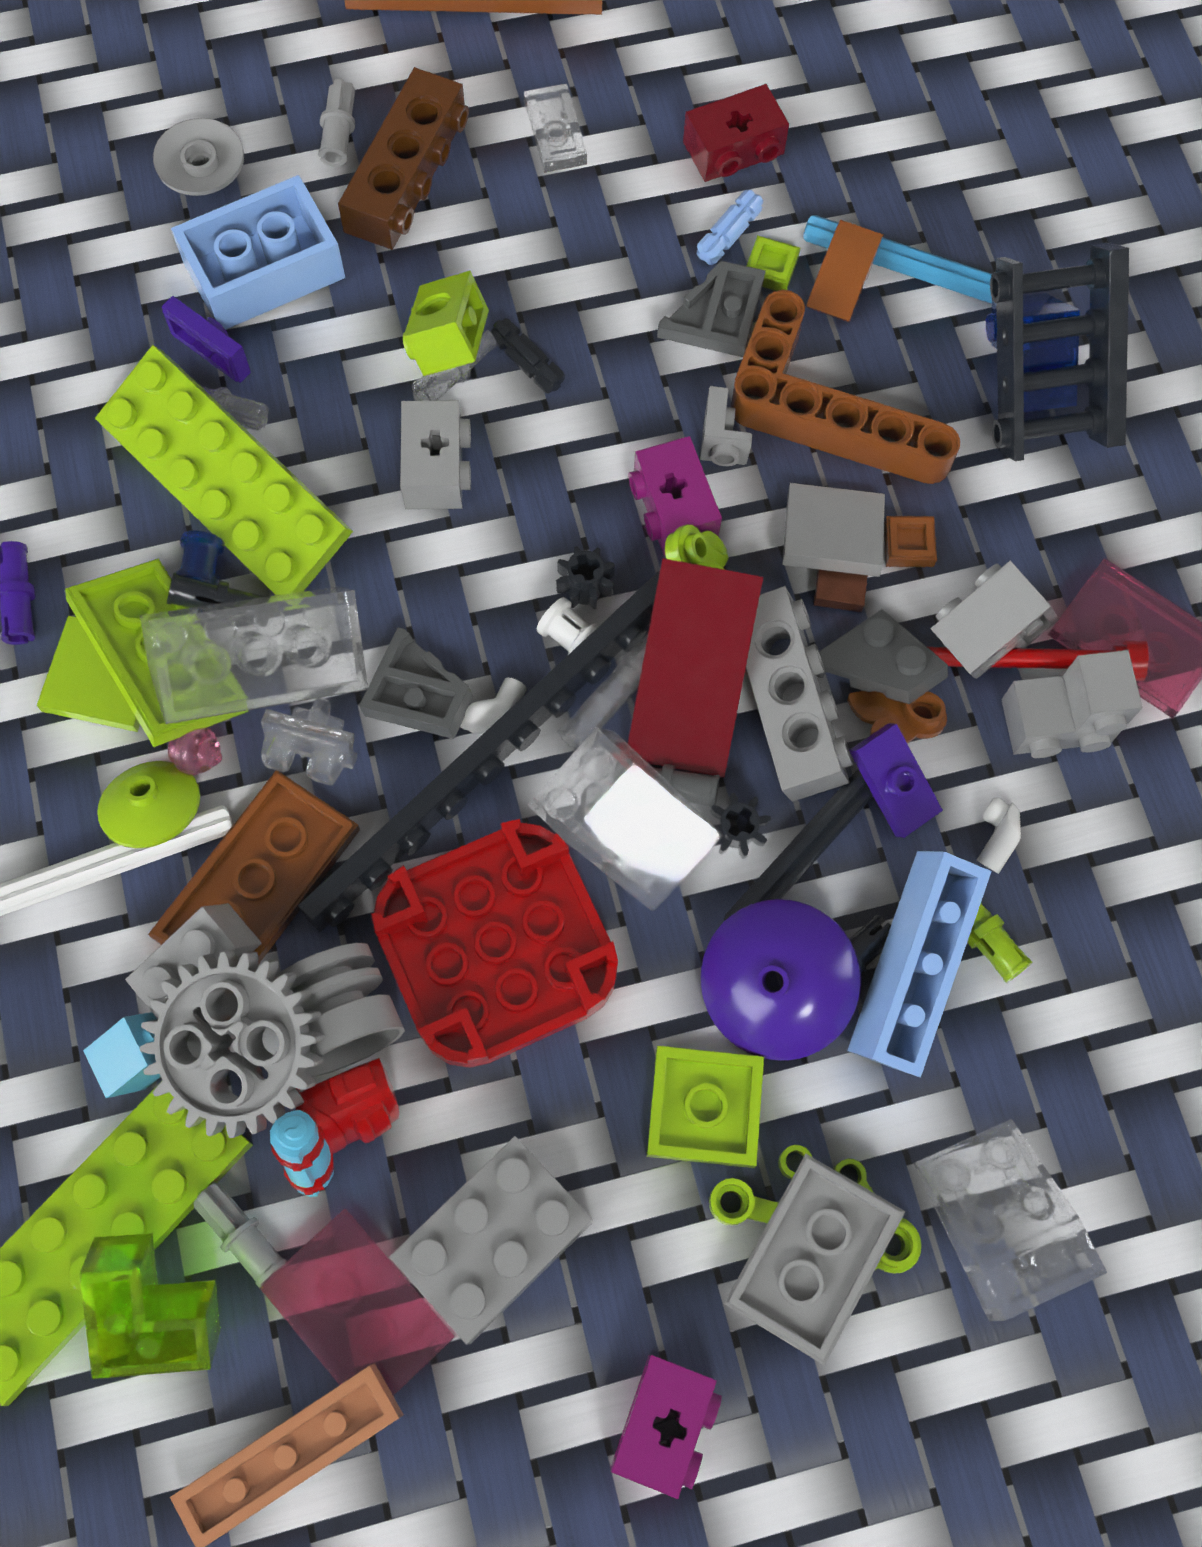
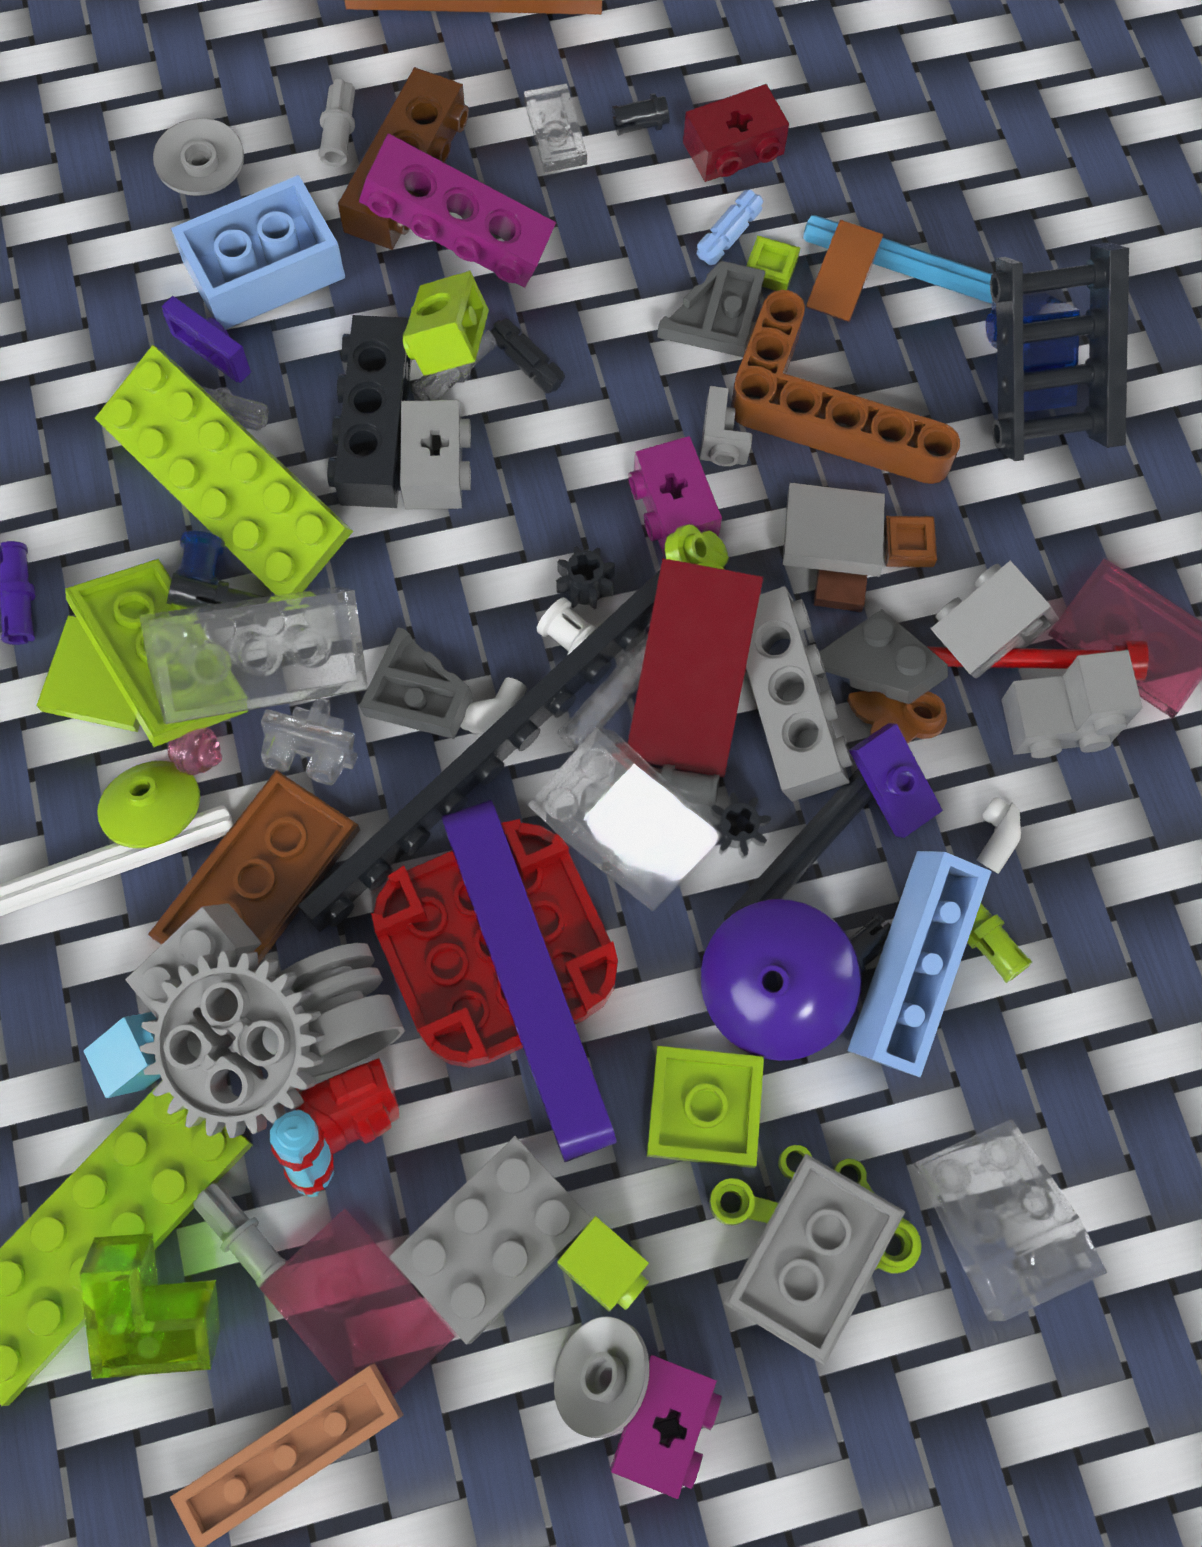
(375, 477): none -> black brick
(447, 190): none -> magenta brick
(529, 982): none -> dark purple beam
(583, 1376): none -> light grey dish
(605, 1266): none -> lime brick
(641, 115): none -> black pin

